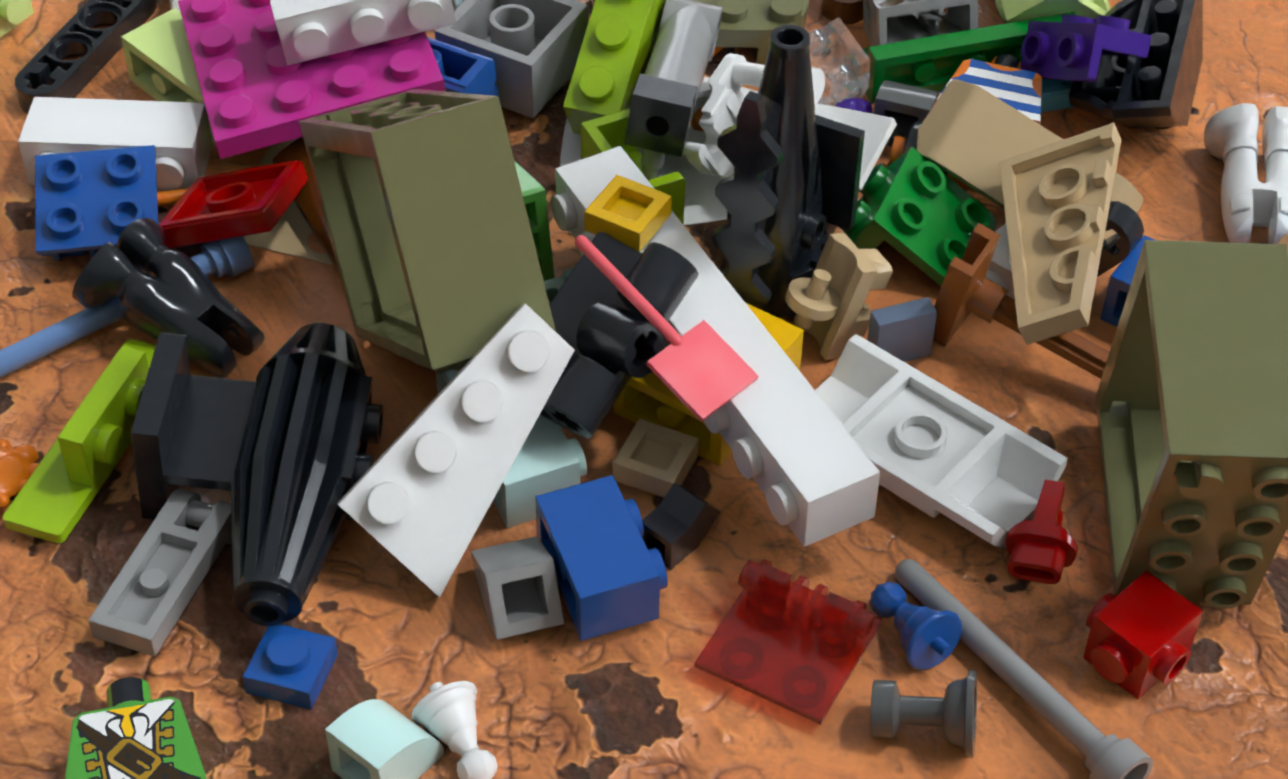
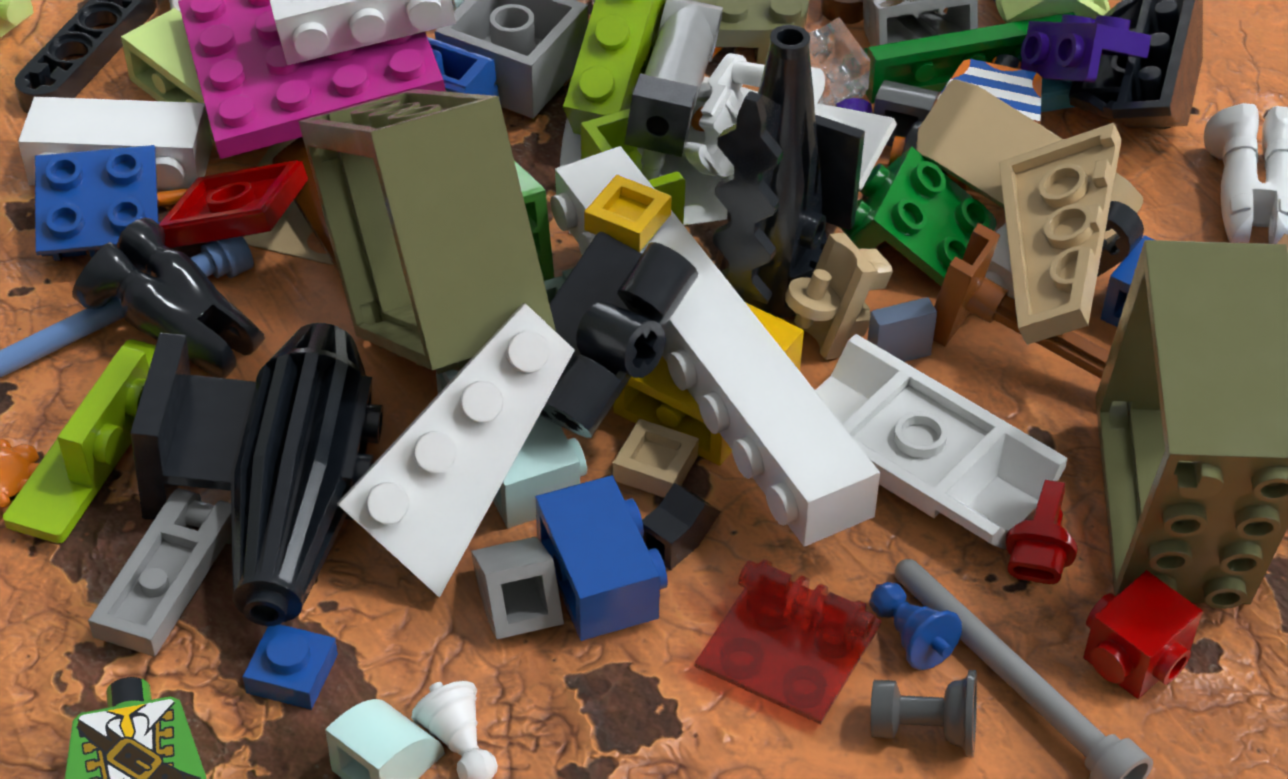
(694, 366): coral piece -> none

